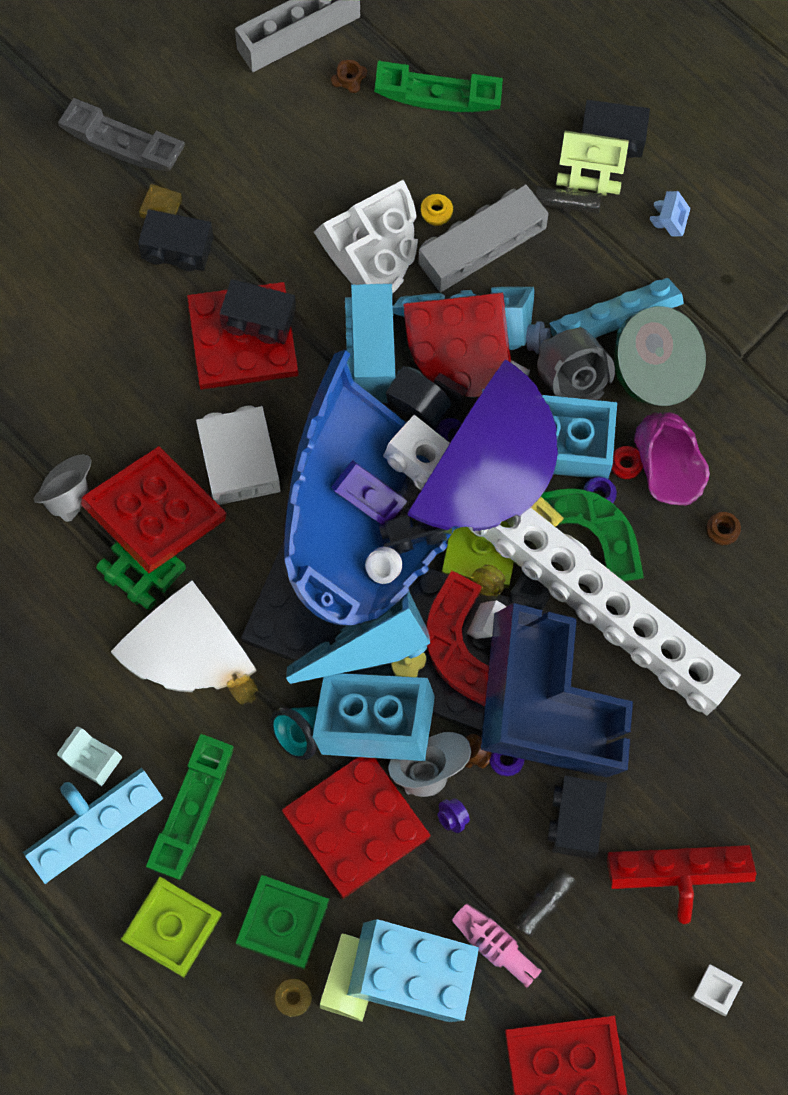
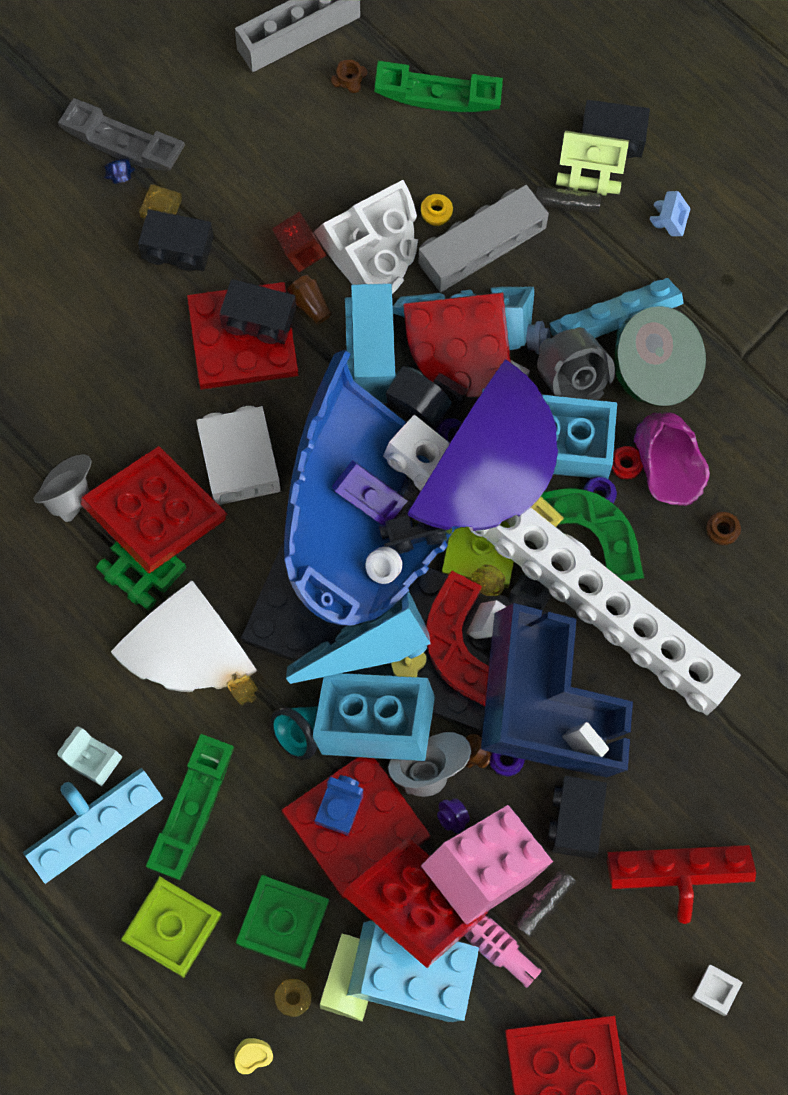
(118, 170): none -> clear blue plate
(252, 1054): none -> light yellow piece
(299, 242): none -> clear red brick
(310, 299): none -> reddish brown cone
(340, 804): none -> blue bracket
(408, 904): none -> red plate
(486, 864): none -> bright pink brick
(585, 740): none -> white tile

